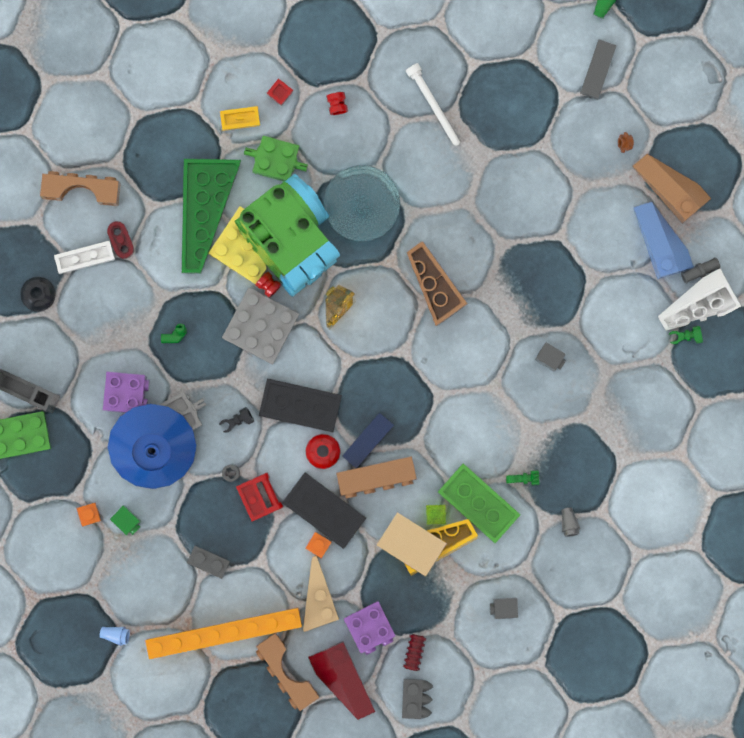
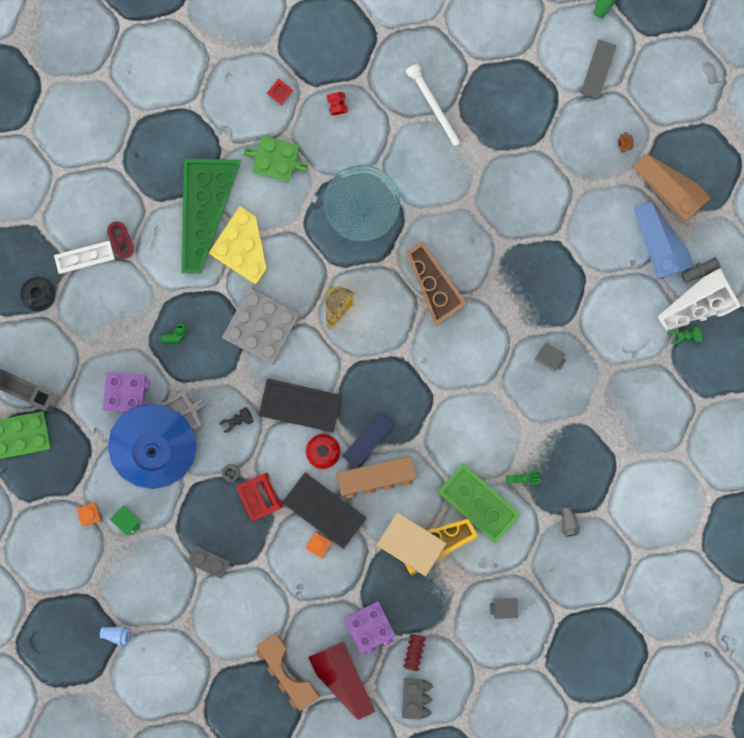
(57, 186): medium nougat arch -> none
(223, 633): light orange brick -> none
(240, 118): yellow plate -> none
(268, 284): red wheel -> none
(286, 233): bright green piece -> none
(319, 604): tan wing -> none
(435, 514): clear neon green plate -> none

